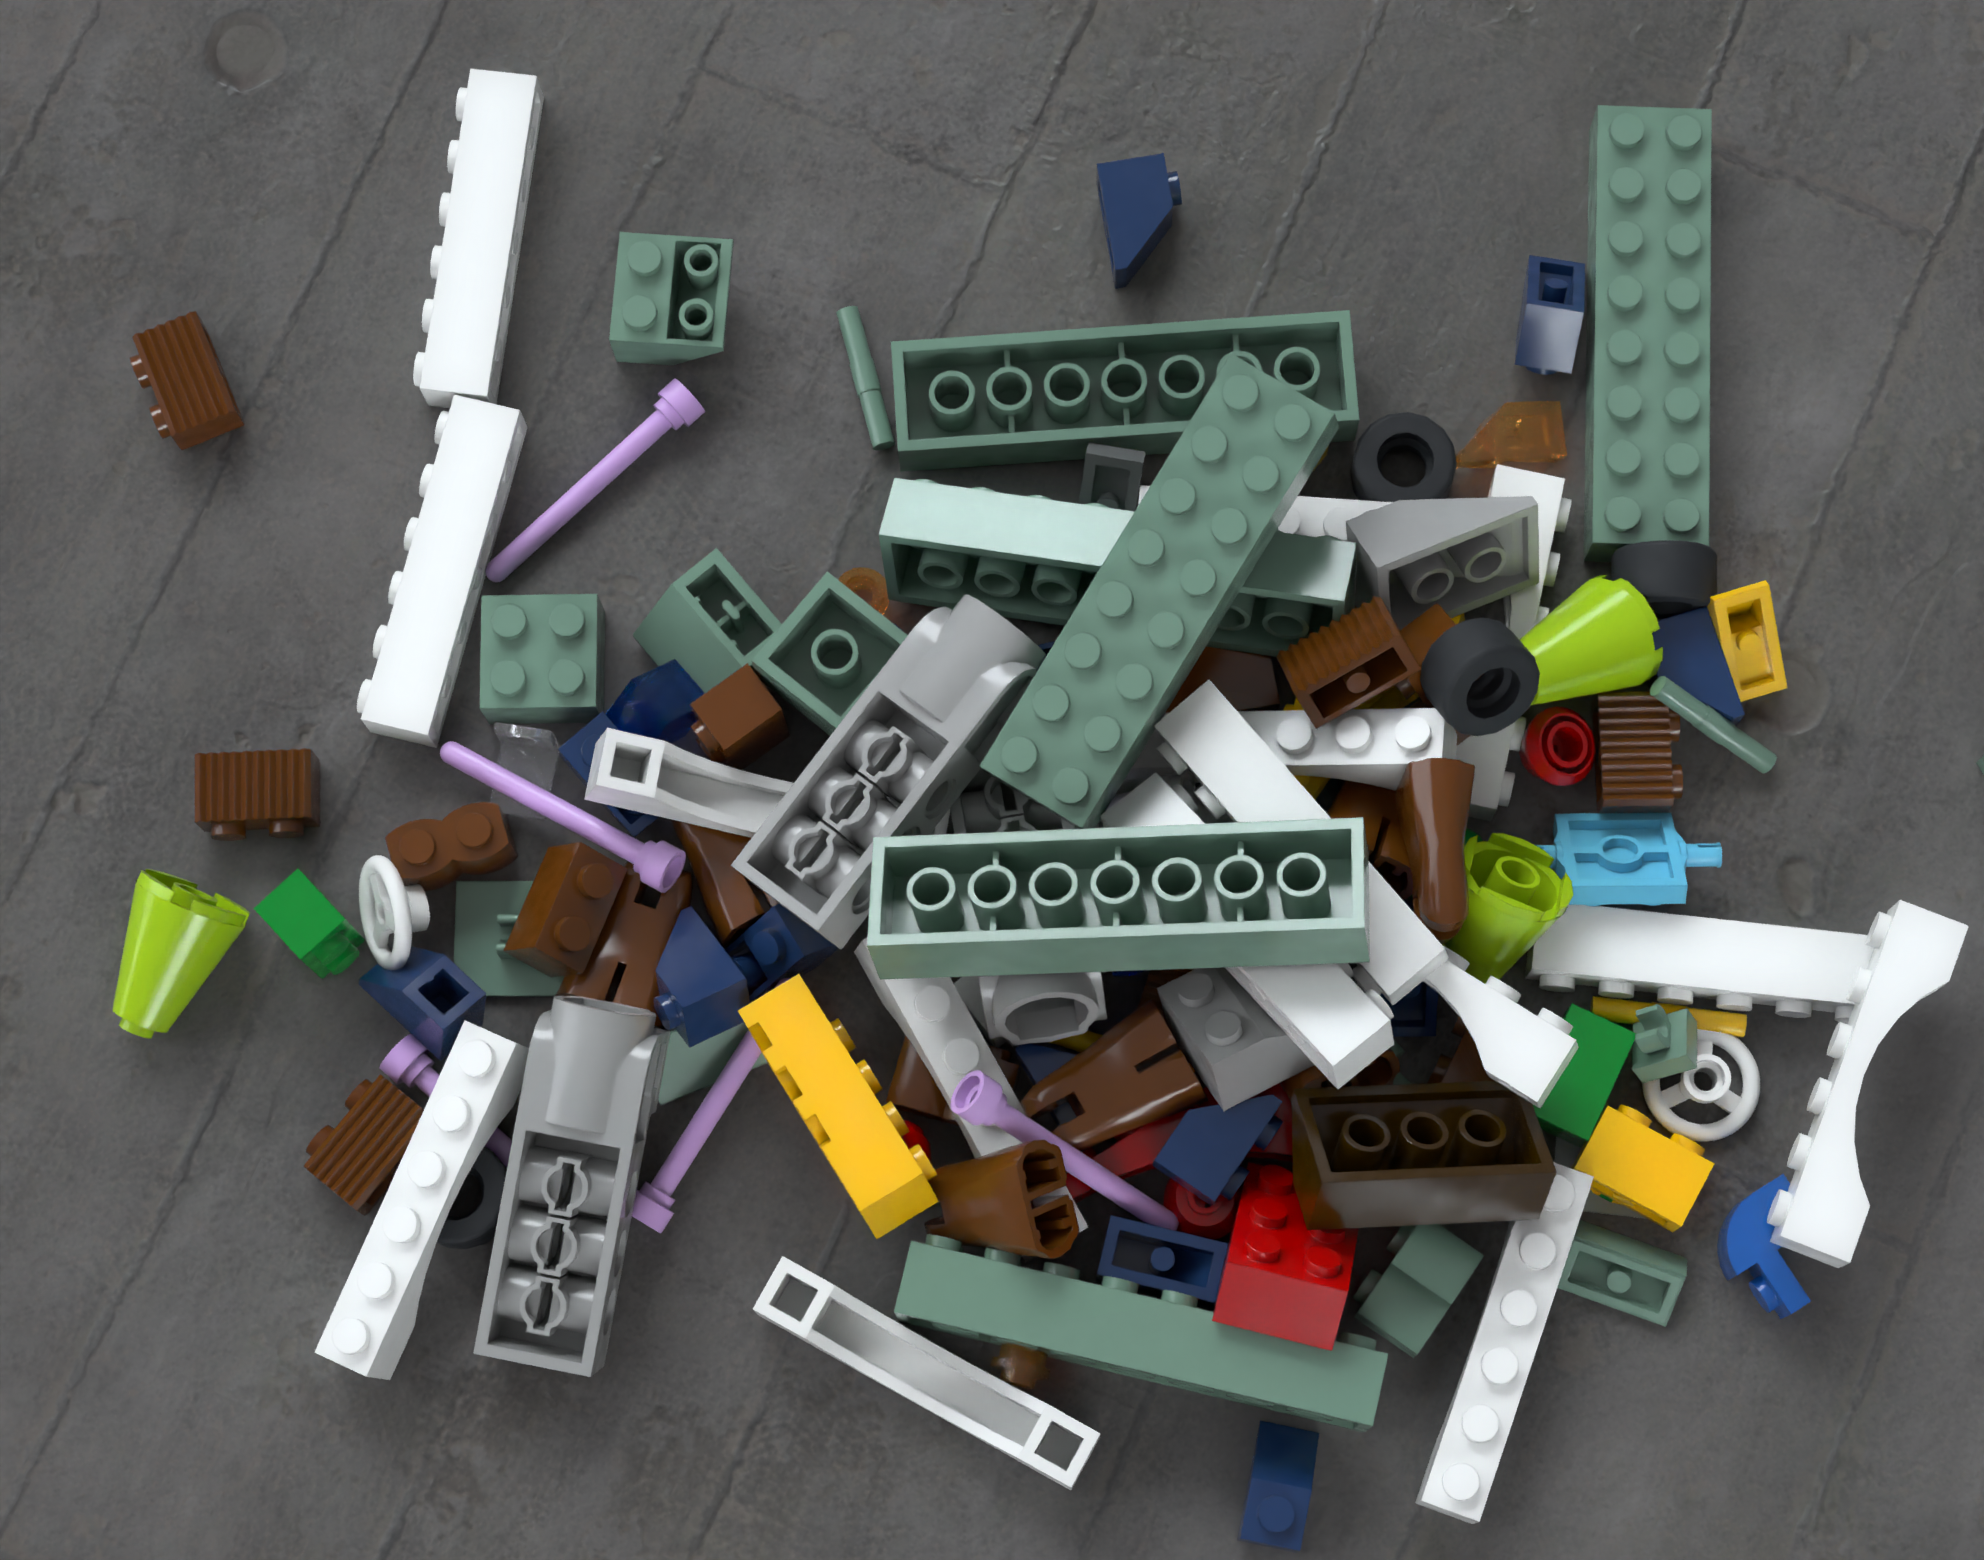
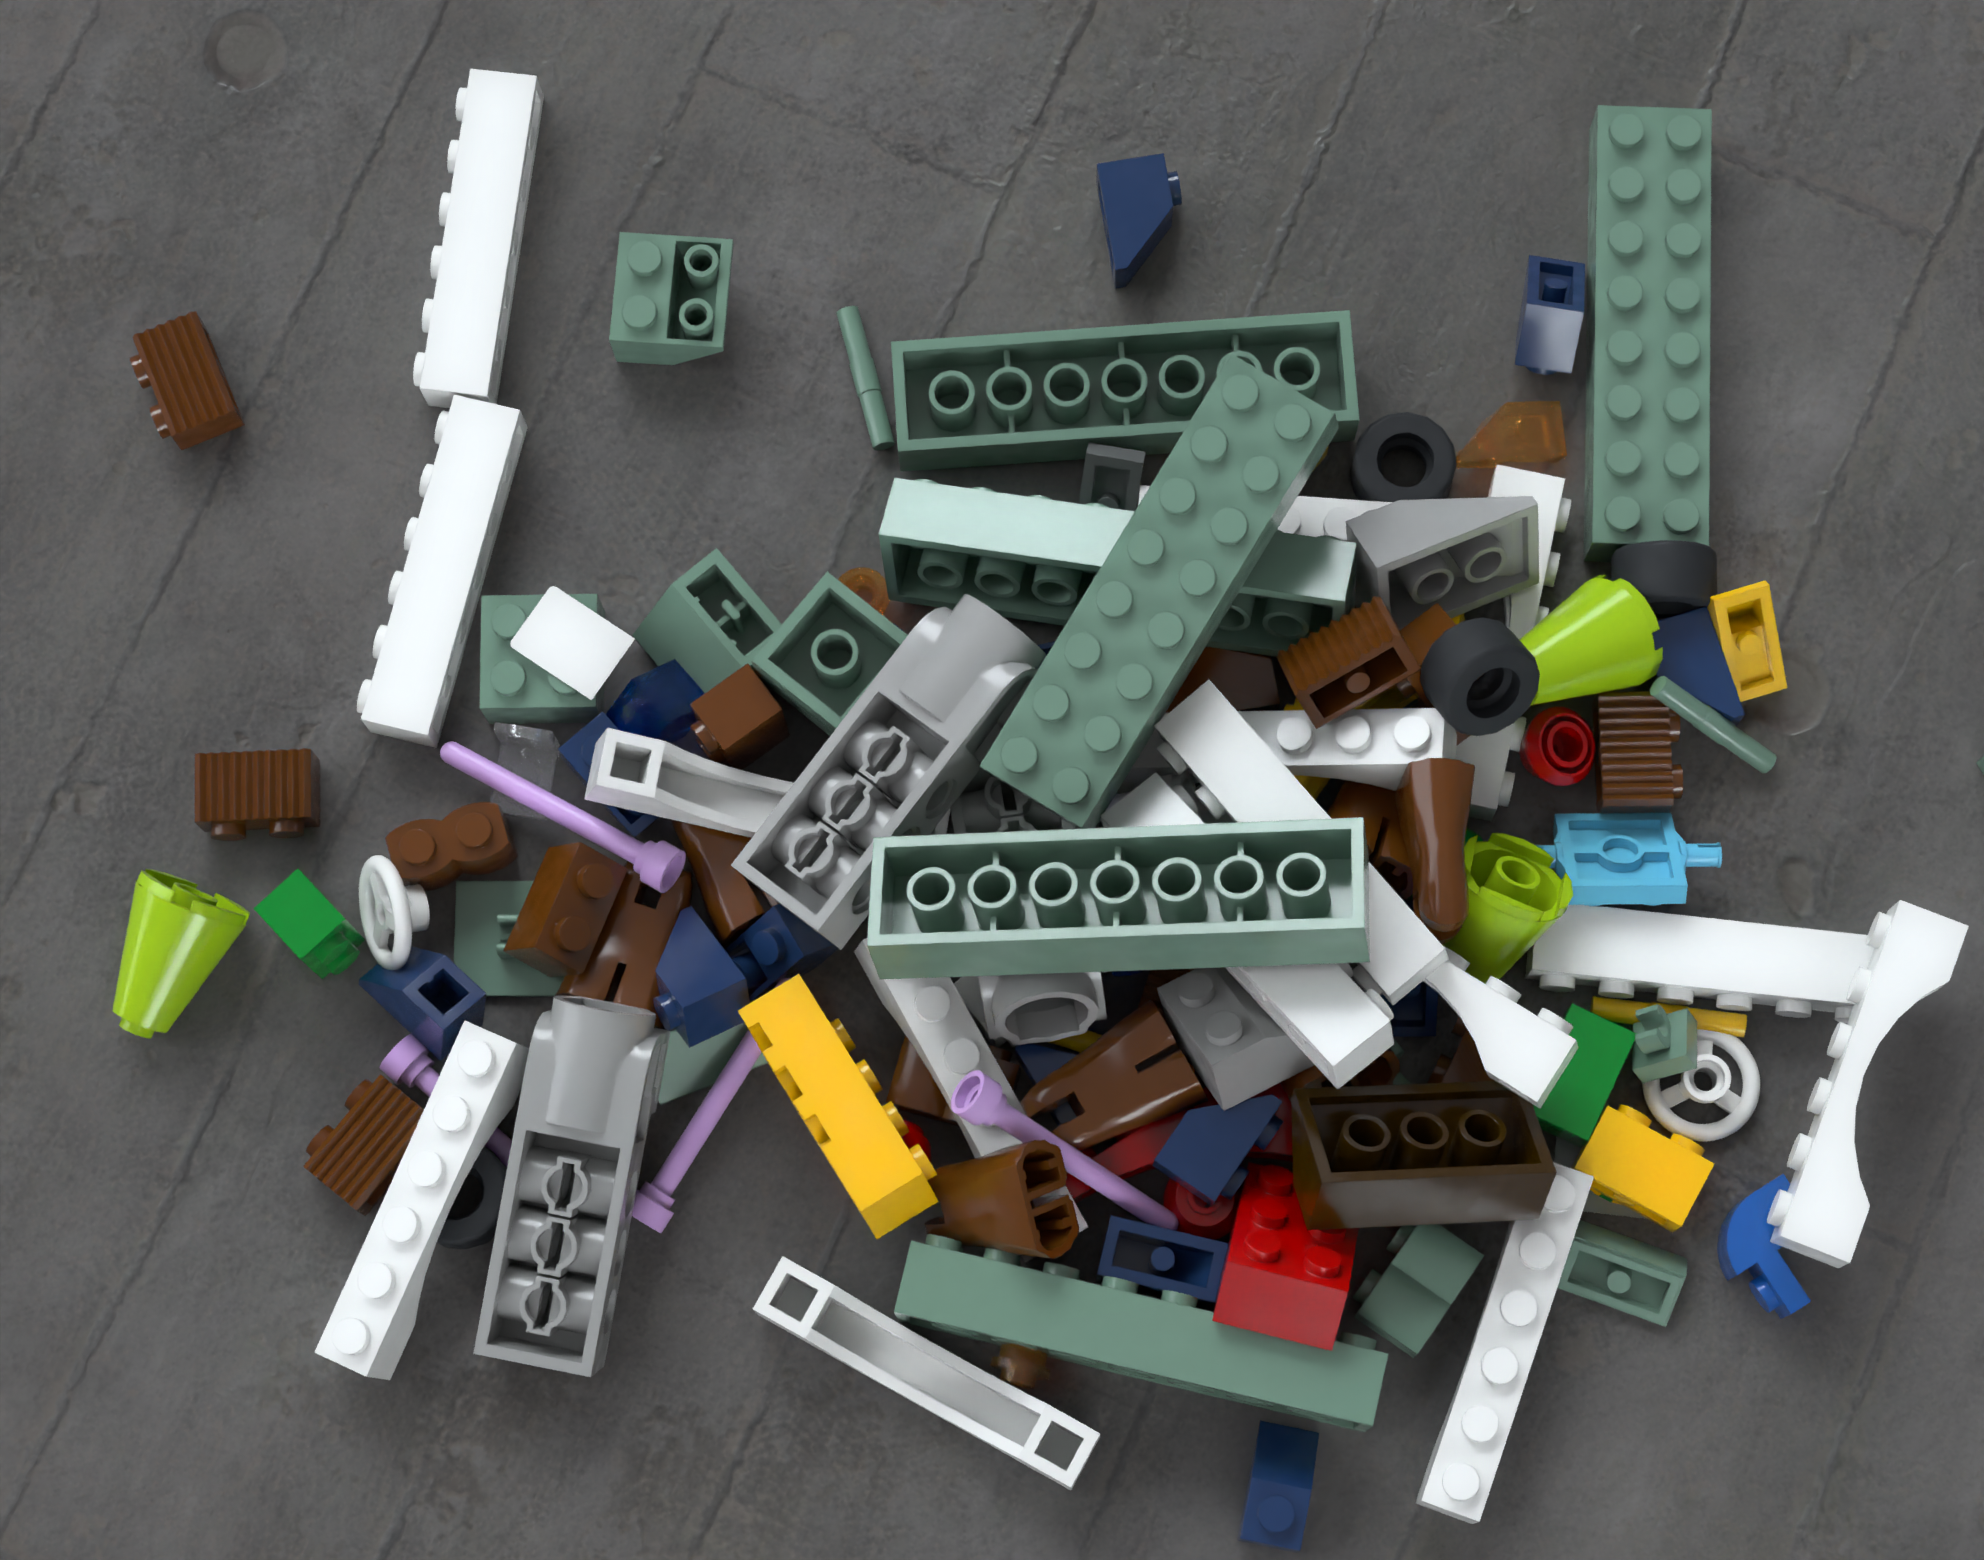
(571, 642): none -> white sticker
(672, 410): lavender piece -> none

